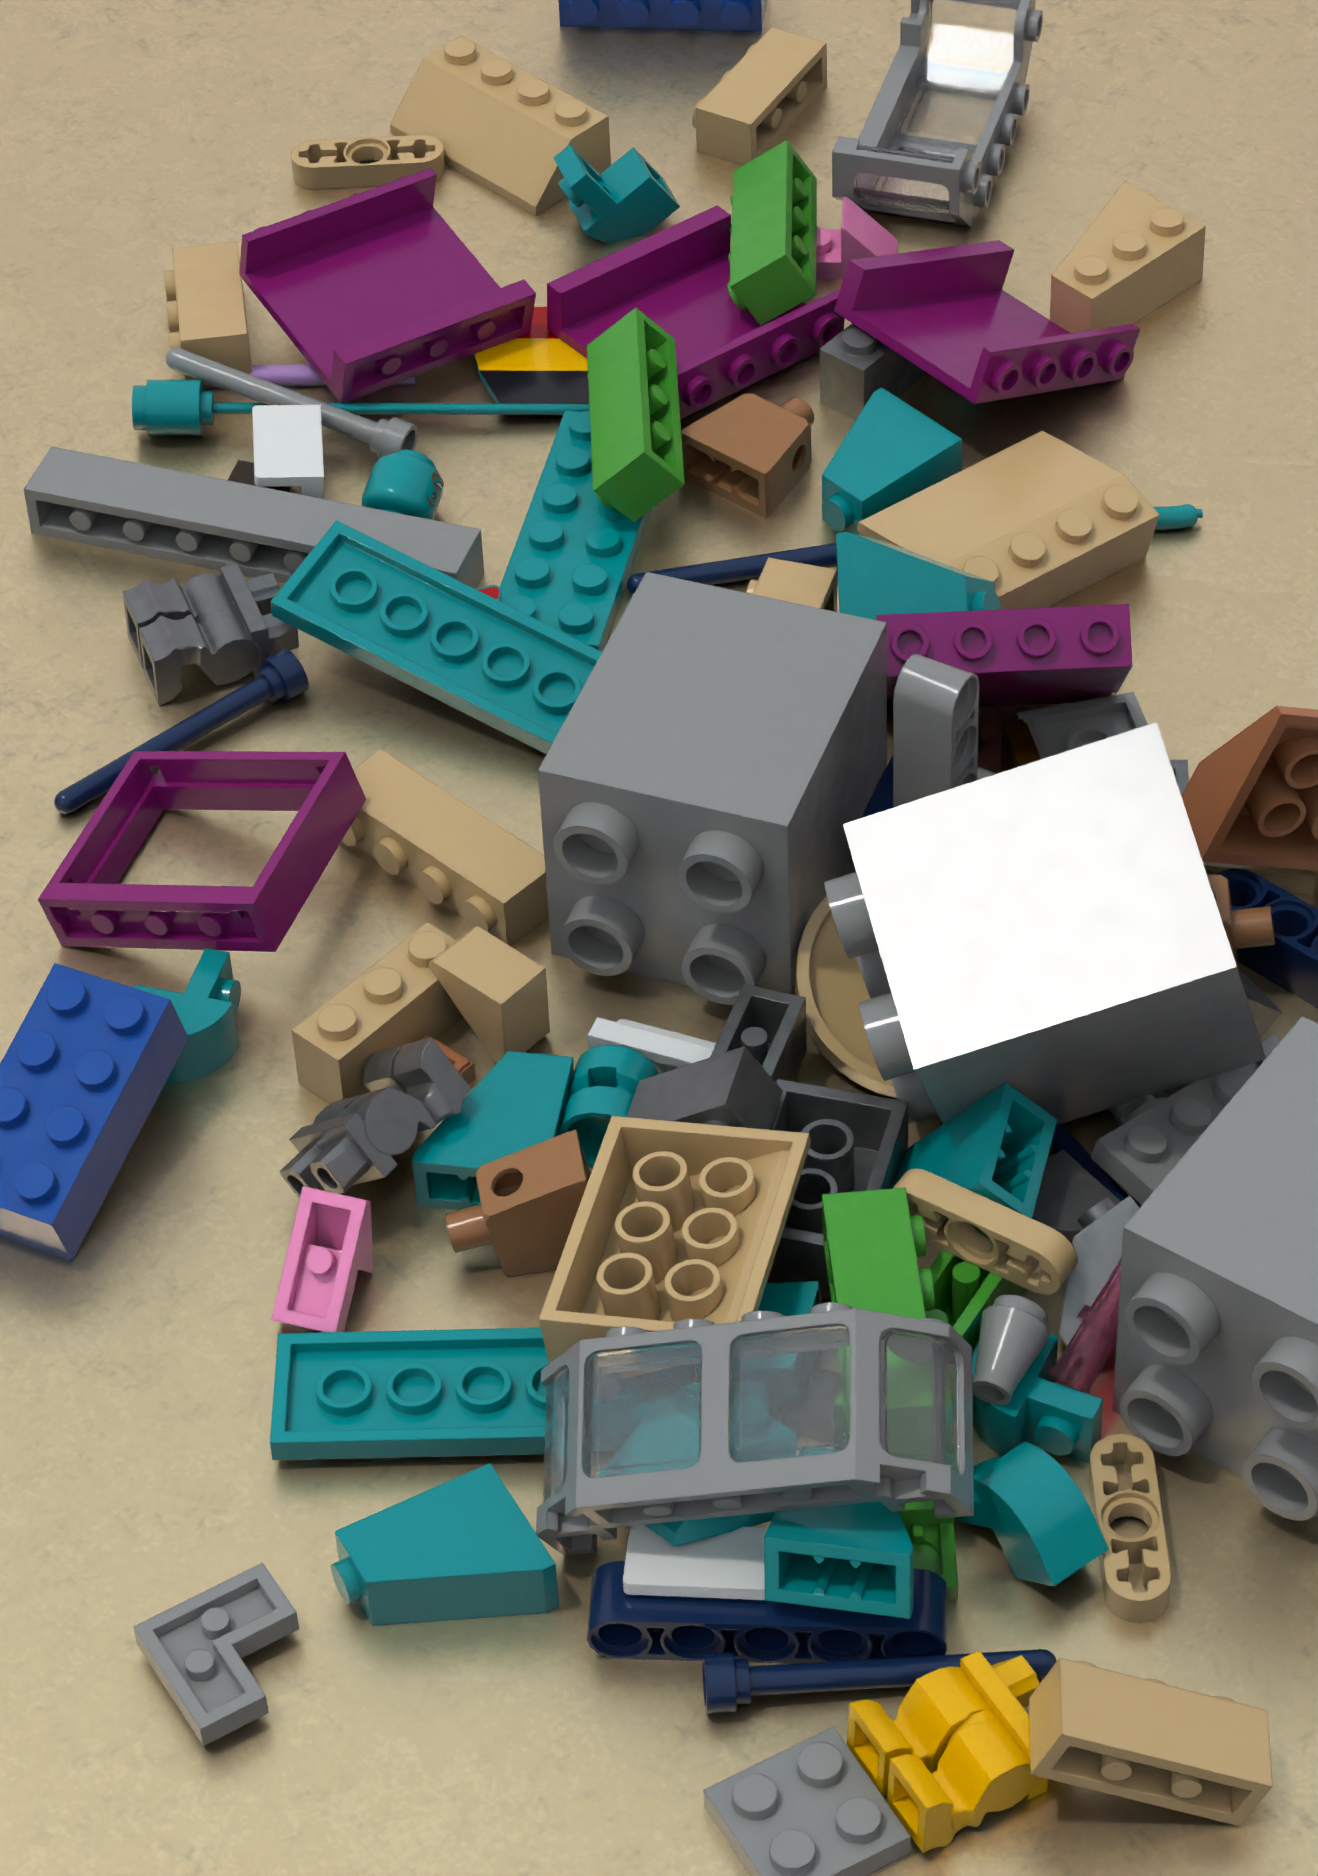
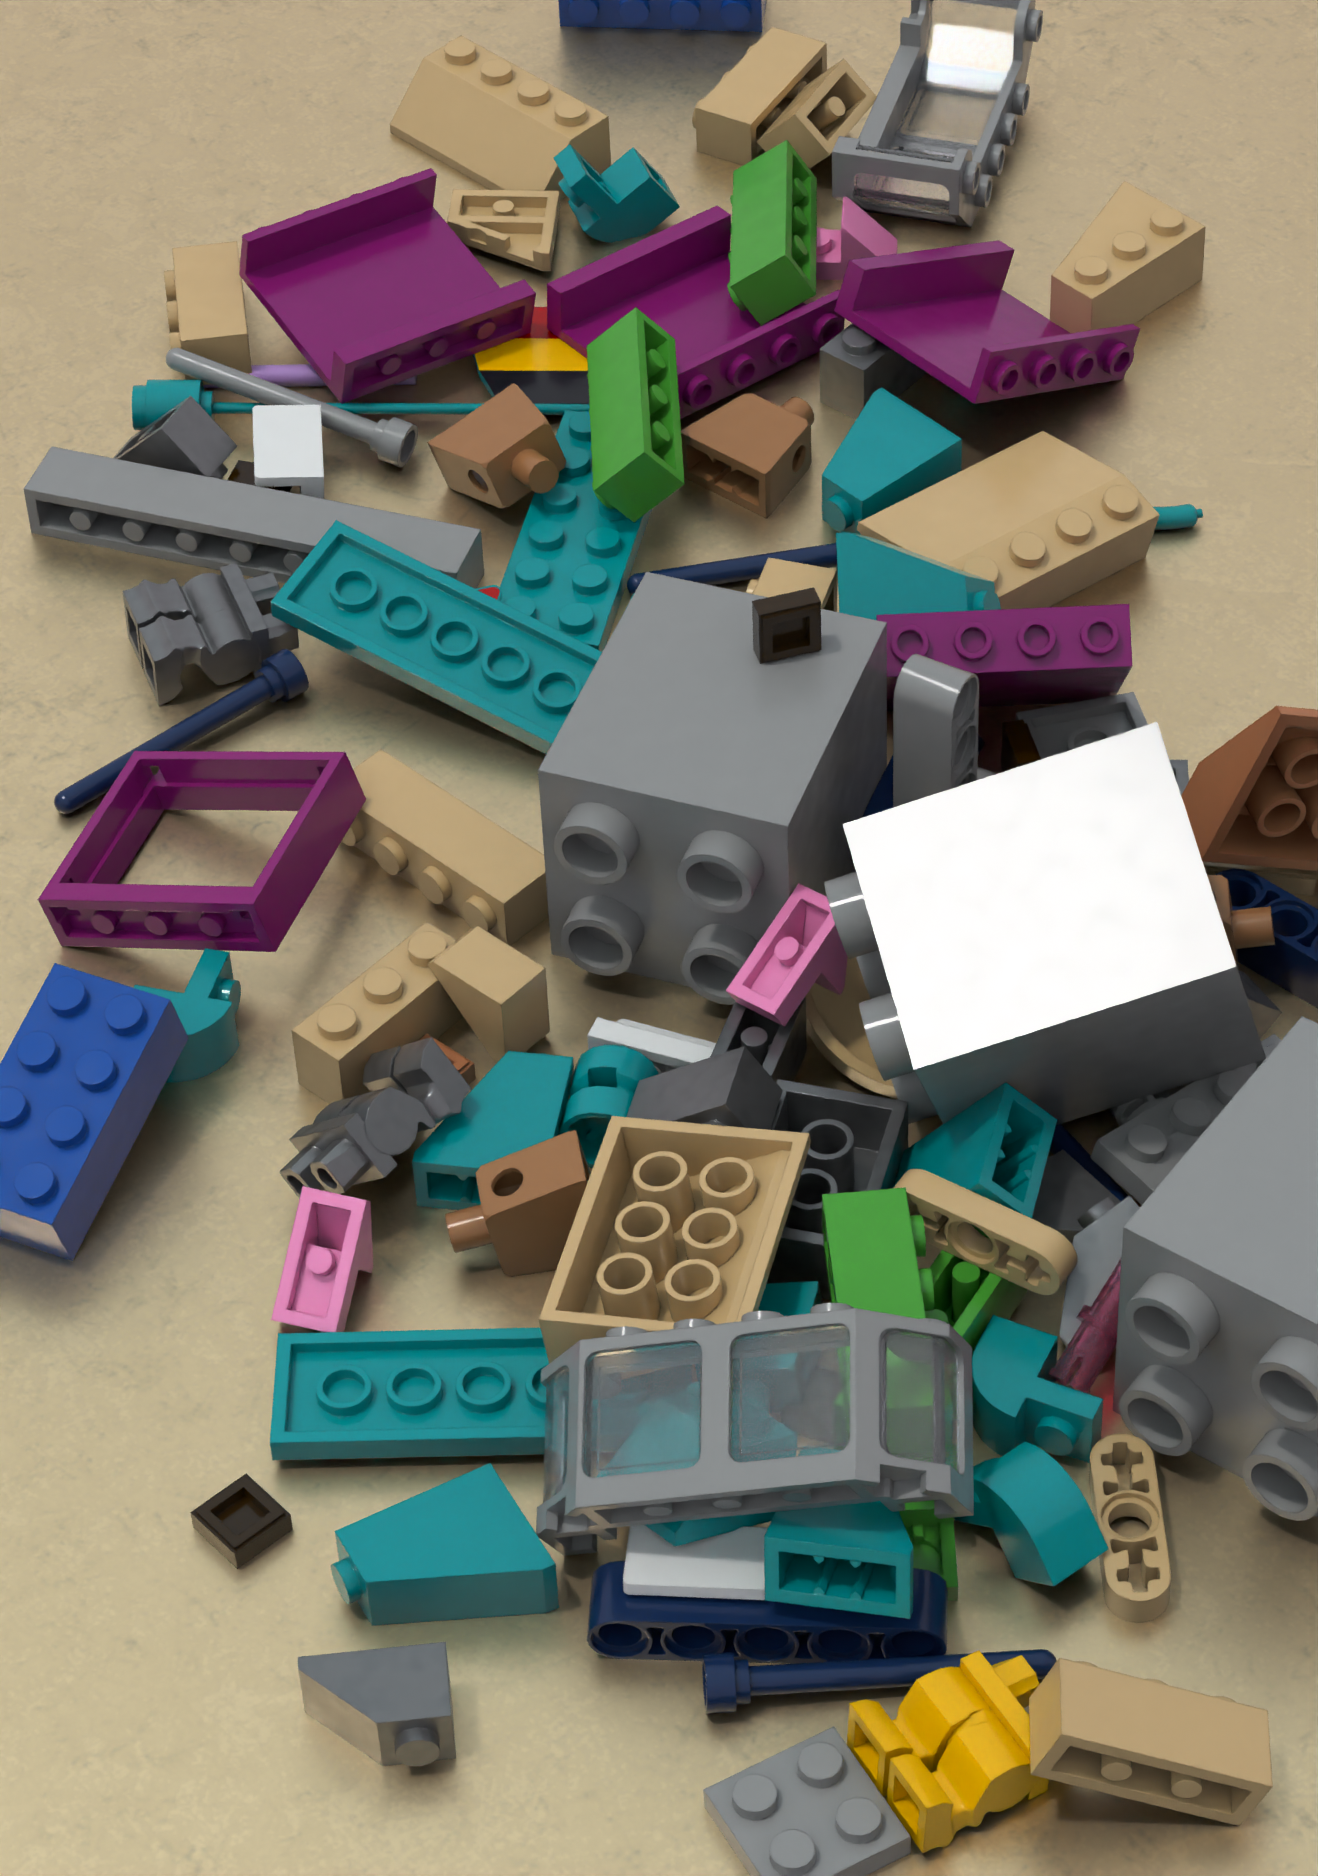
(181, 441): none -> flat silver slope
(201, 1646): light grey plate -> none
(241, 1521): none -> dark brown tile
(337, 165): tan beam -> none
(384, 1701): none -> flat silver slope
(404, 485): teal head -> none
(500, 451): none -> medium nougat torso
(508, 223): none -> tan wing
(786, 625): none -> dark brown tile
(791, 957): none -> bright pink slope
(821, 114): none -> tan brick
(1007, 1346): light grey cone -> none

